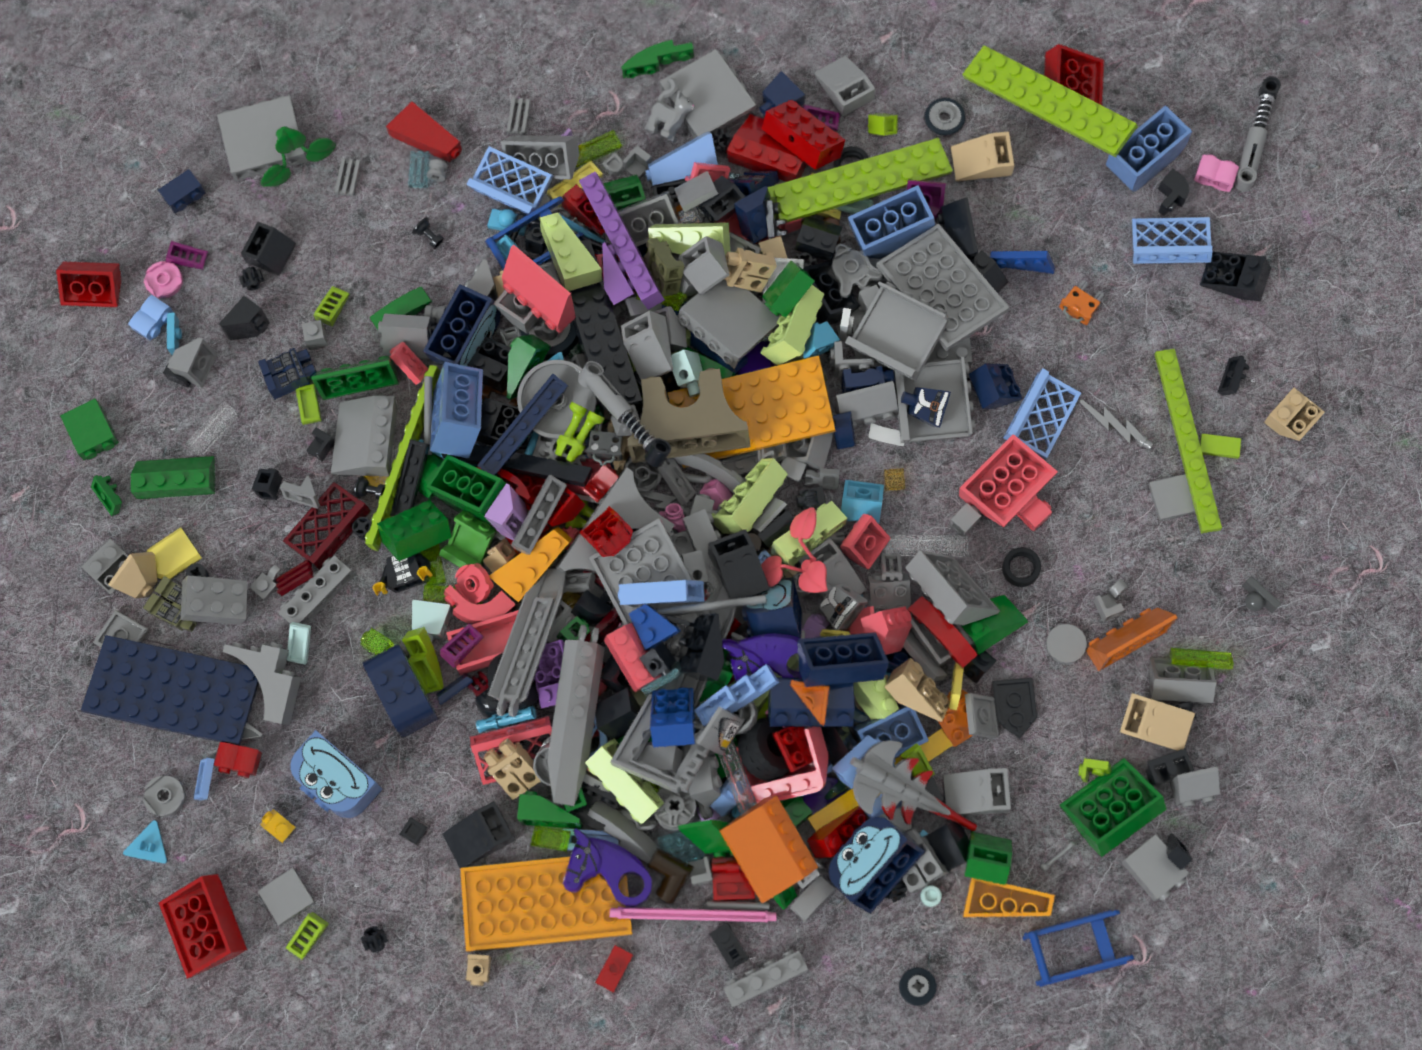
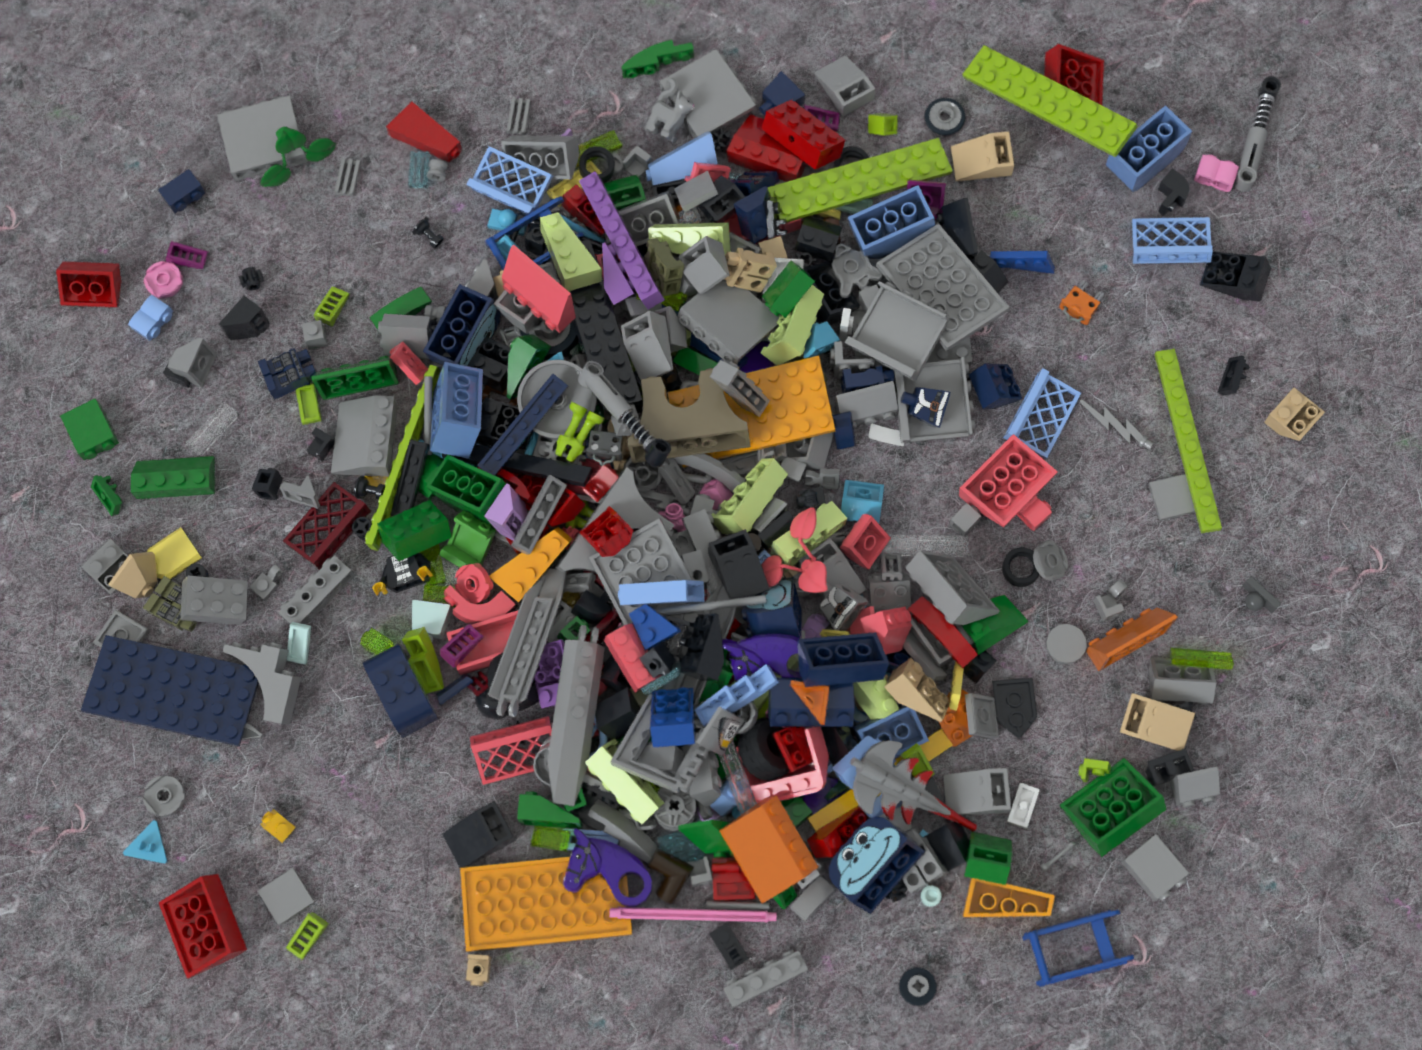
(173, 332): medium azure plate -> none
(203, 779): light blue tile -> none
(237, 759): red brick -> none
(268, 248): black slope -> none
(294, 577): dark red tile -> none
(332, 778): brick -> none
(374, 939): black gear -> none
(413, 831): black tile -> none
(497, 722): medium azure pin -> none
(499, 555): tan brick -> none
(512, 768): tan hips -> none
(597, 152): none -> black tyre
(614, 968): red plate -> none
(687, 370): light aqua torso -> none
(739, 387): none -> light grey brick
(894, 479): clear yellow tile -> none
(1023, 805): none -> white plate
(1050, 560): none -> light grey tile
(1177, 852): black slope -> none
(1220, 446): lime tile -> none

